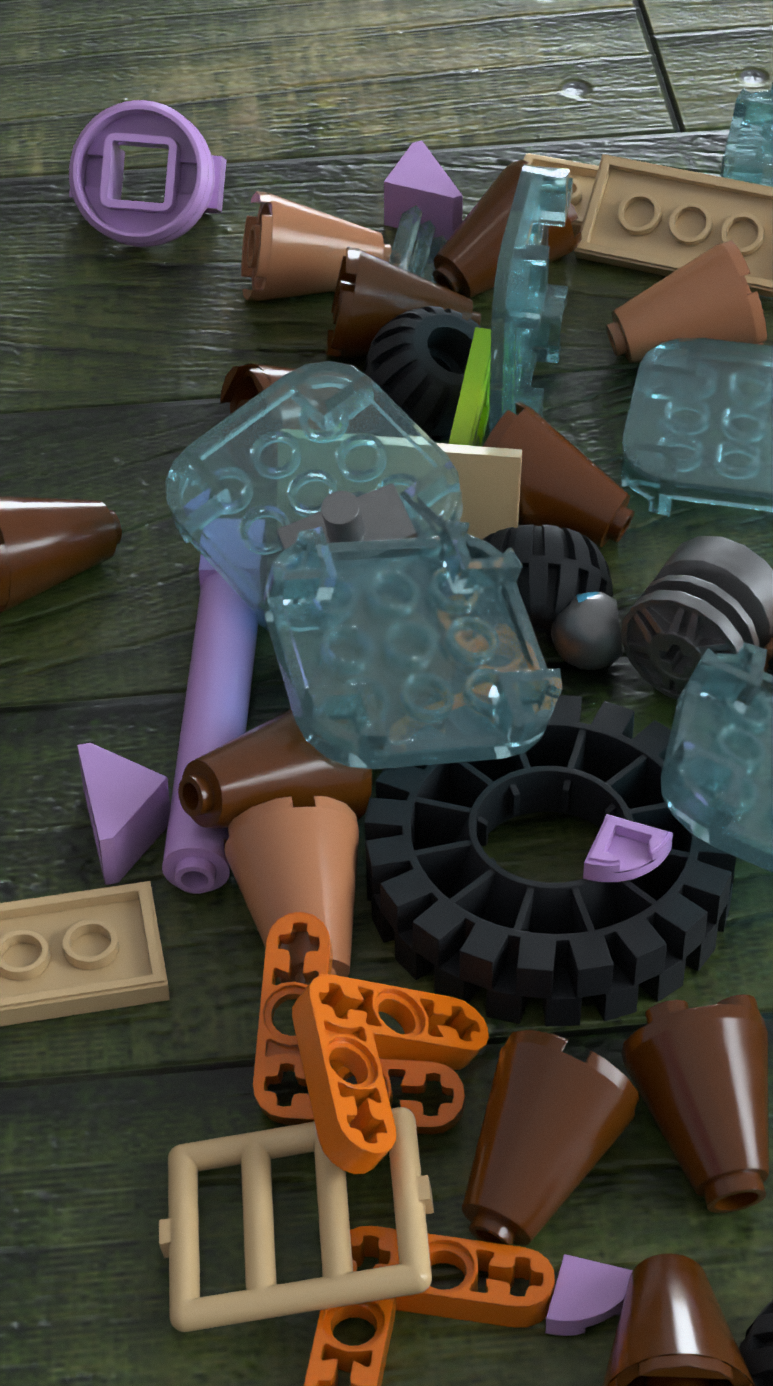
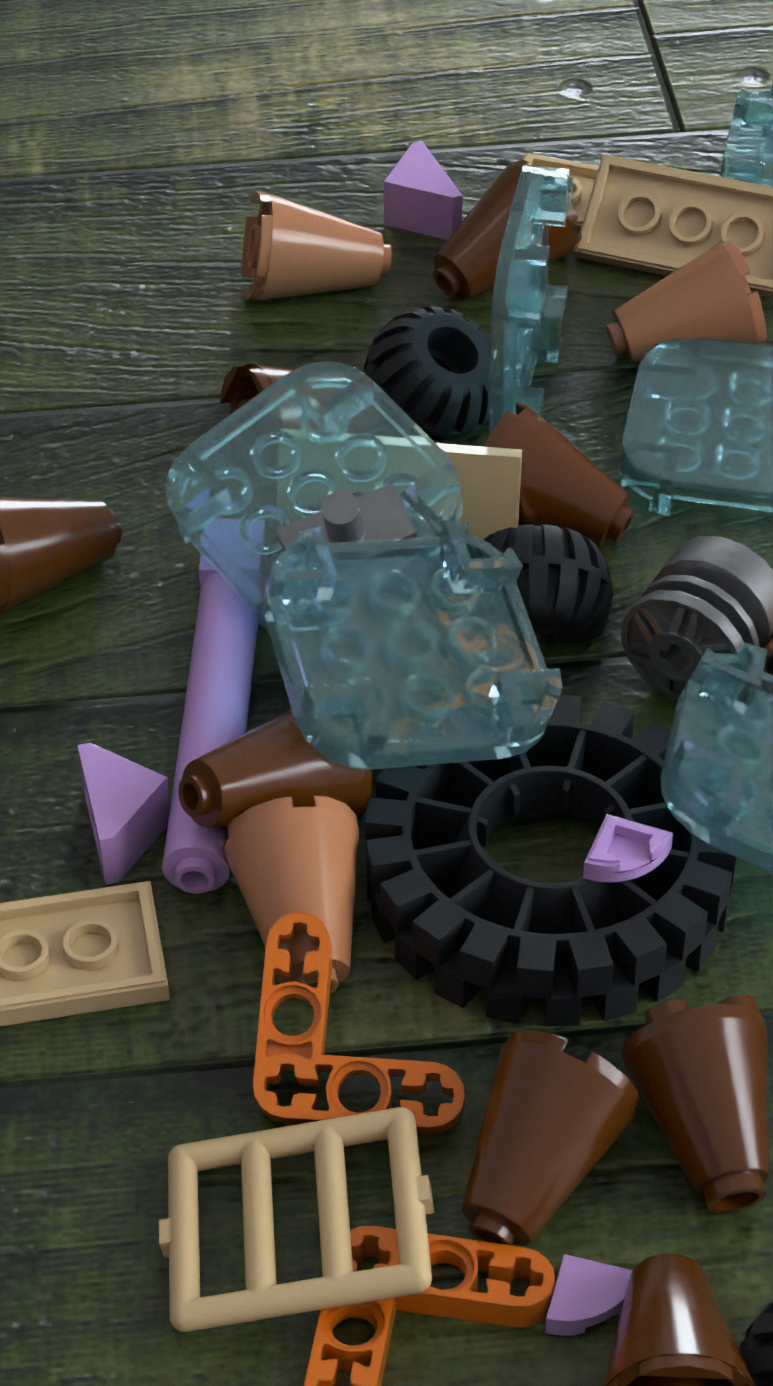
(97, 167): lavender piece -> none
(342, 1023): orange beam -> none
(374, 293): reddish brown cone -> none
(426, 247): clear light blue tile -> none
(474, 397): lime tile -> none
(588, 631): flat silver piece -> none

